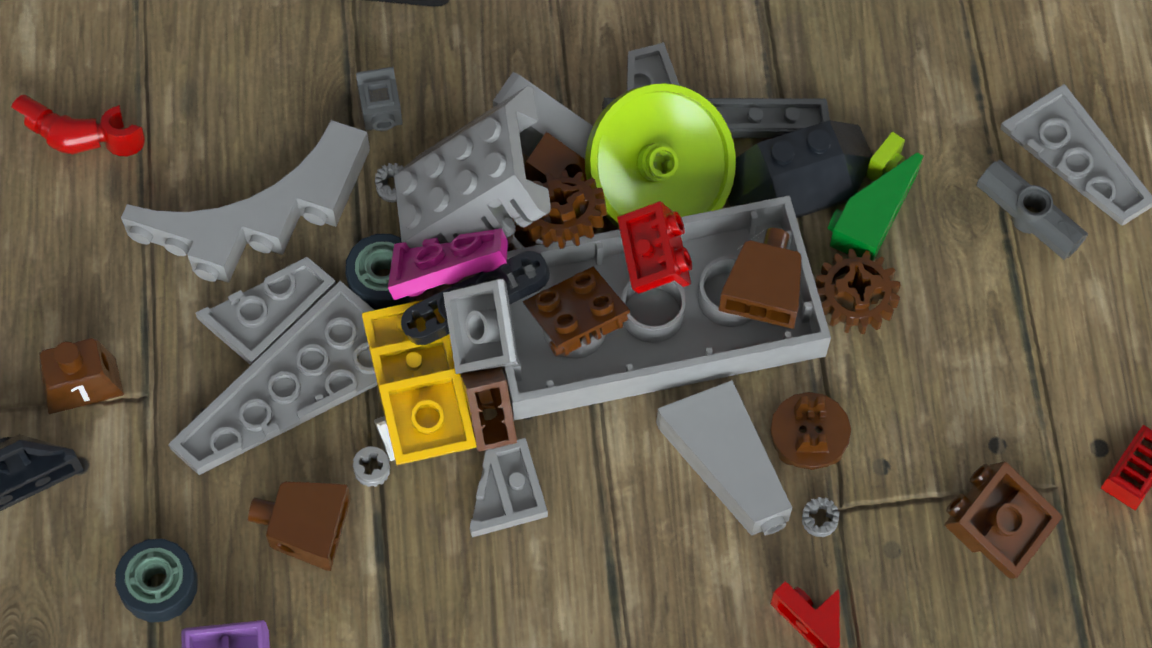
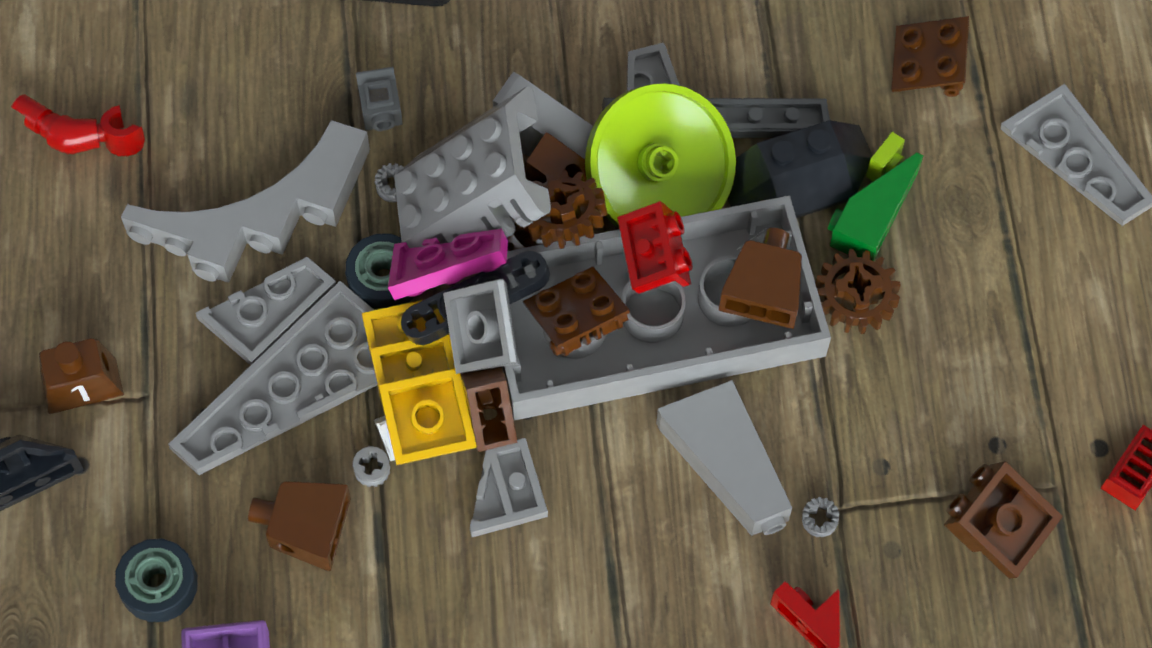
(810, 449): reddish brown plate -> none
(931, 55): none -> reddish brown hinge
(1048, 225): dark grey piece -> none

